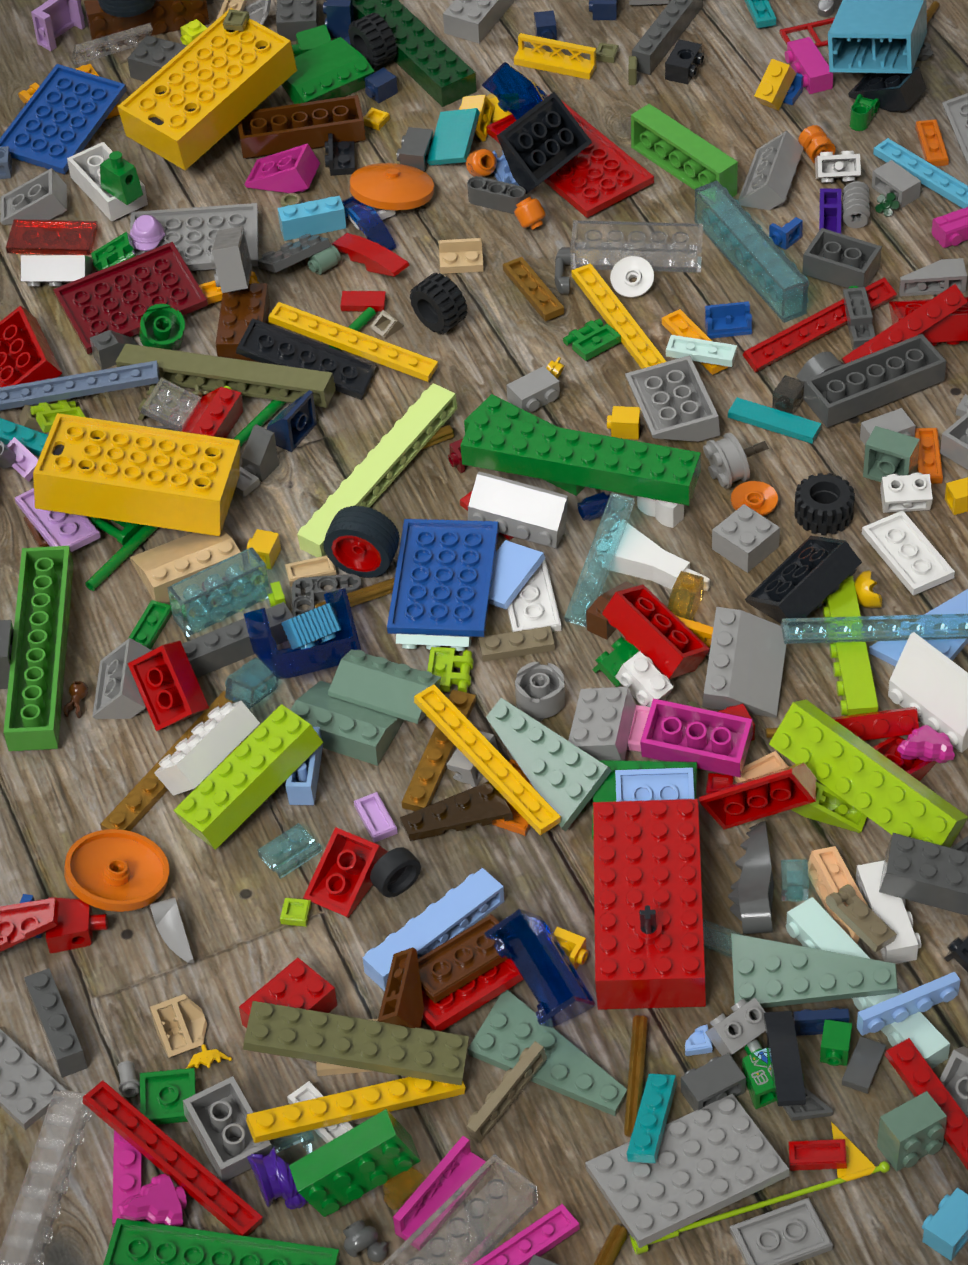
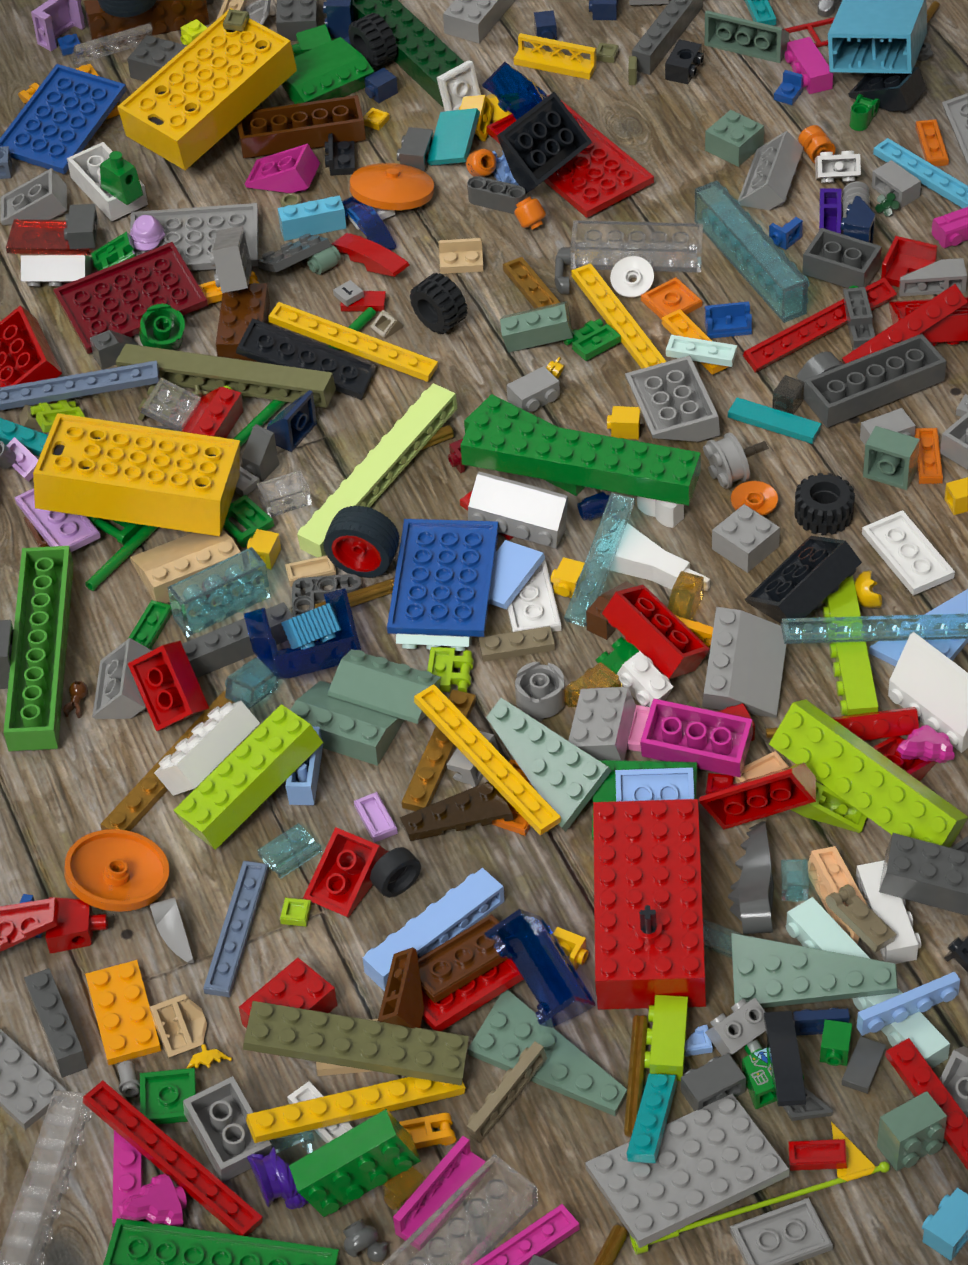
(67, 43): none -> blue plate
(81, 226): none -> dark grey brick
(123, 1012): none -> light orange plate
(236, 929): none -> sand blue tile
(249, 516): none -> green plate
(276, 595): lime plate -> none
(284, 493): none -> clear brick
(348, 293): none -> light grey tile
(422, 1133): none -> light orange plate
(458, 84): none -> white tile
(536, 326): none -> sand green slope
(566, 577): none -> yellow brick
(595, 677): none -> clear yellow slope
(667, 1035): none -> lime brick
(670, 298): none -> orange tile
(681, 150): bright green brick -> none
(734, 138): none -> sand green brick
(745, 37): none -> sand green slope
(775, 84): yellow brick -> none
(859, 221): none -> dark blue slope
(906, 257): none -> red panel
(906, 492): white brick -> none

